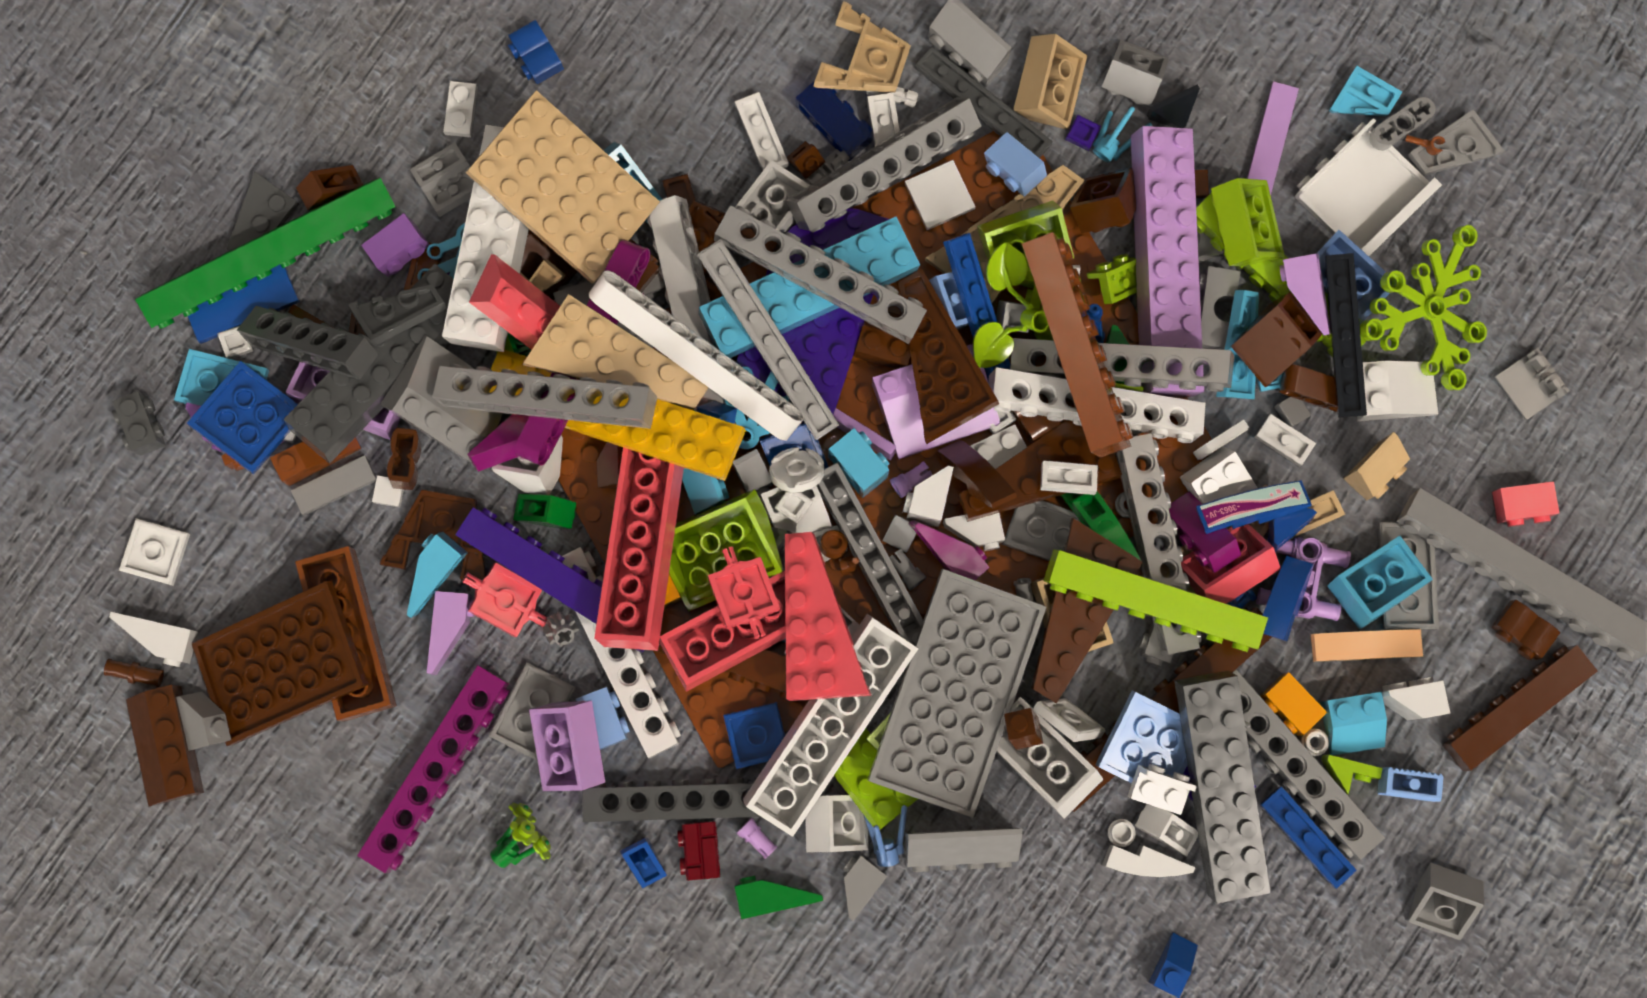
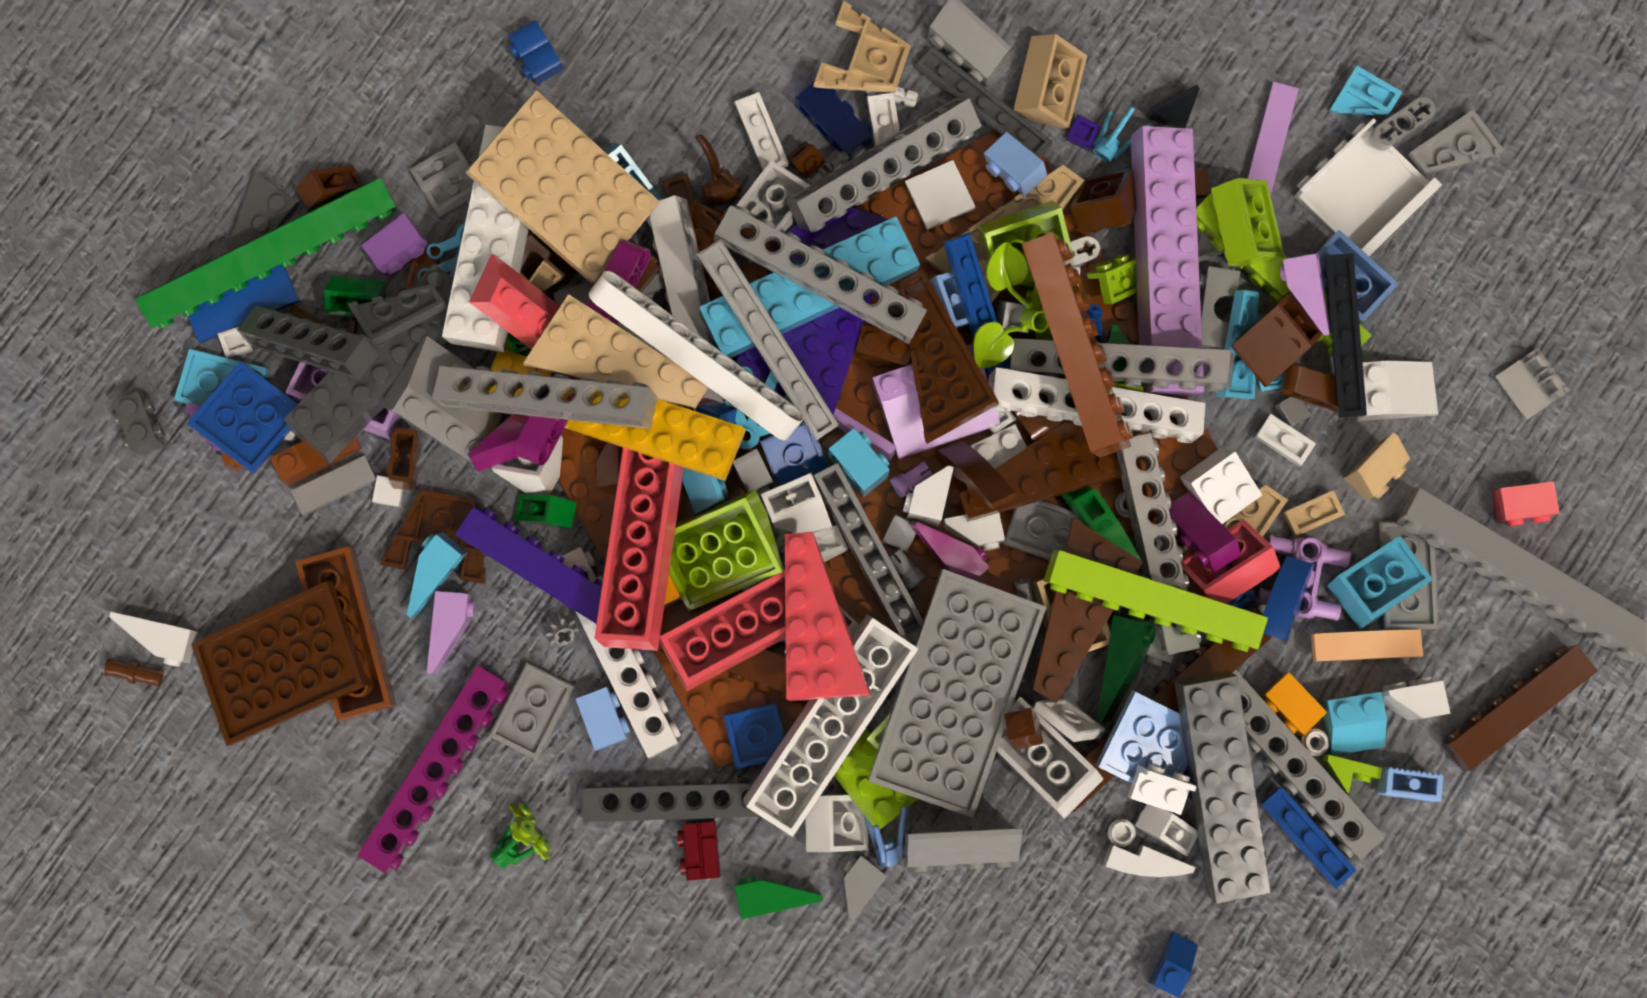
(154, 552): white tile -> none
(161, 746): reddish brown slope -> none
(202, 721): light grey slope -> none
(347, 290): none -> green brick
(460, 109): white plate -> none
(505, 600): coral plate -> none
(567, 746): lavender brick -> none
(643, 862): blue slope -> none
(722, 186): none -> reddish brown plant
(743, 592): coral plate -> none
(756, 838): lavender pin -> none
(793, 505): white tile -> none
(796, 470): white tile -> none
(833, 544): dark orange tile -> none
(848, 564): dark orange hand -> none
(1069, 477): white plate -> none
(1083, 258): none -> white beam
(1126, 650): none -> dark green wedge
(1135, 73): light grey slope -> none
(1221, 440): white tile -> none
(1253, 505): slope -> none
(1285, 527): blue slope -> none
(1429, 144): dark orange hand -> none
(1444, 350): lime plant -> none
(1446, 901): light grey slope -> none
(1525, 630): reddish brown brick -> none

